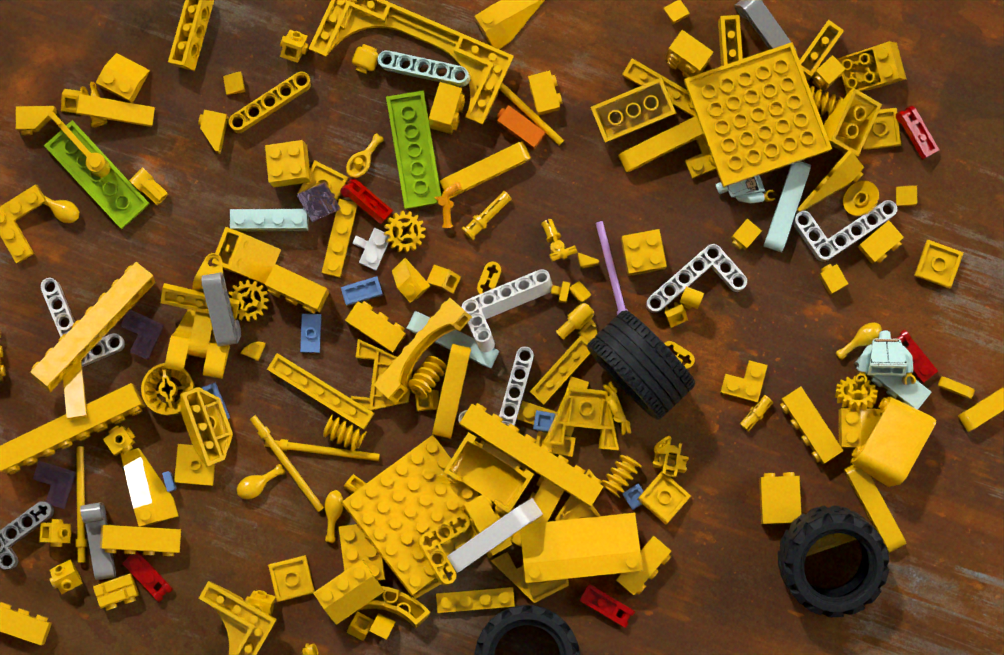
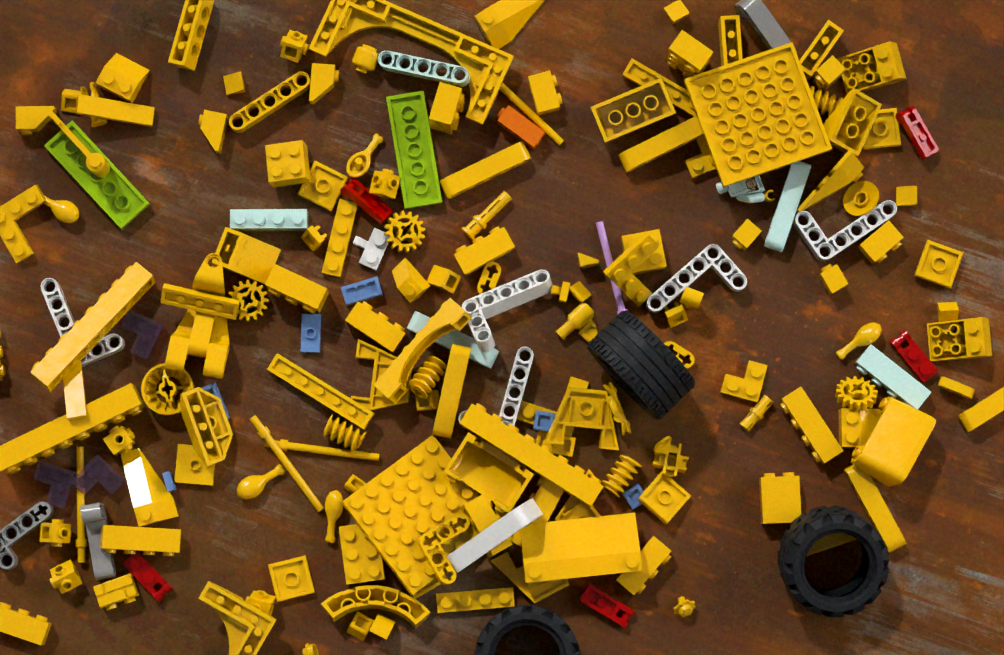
(97, 471): none -> clear purple plate
(145, 183): yellow piece -> none
(225, 328): light grey beam -> none
(254, 350): yellow tile -> none
(313, 238): none -> yellow tile
(318, 201): piece -> none
(322, 80): none -> yellow slope
(348, 592): yellow slope -> none
(385, 184): none -> yellow brick
(446, 203): light orange piece -> none
(484, 250): none -> yellow brick
(557, 247): yellow pin -> none
(561, 370): yellow plate -> none
(621, 269): none -> yellow plate
(684, 607): none -> yellow plant
(886, 357): light aqua torso -> none
(947, 311): none -> yellow slope
(959, 339): none -> yellow slope

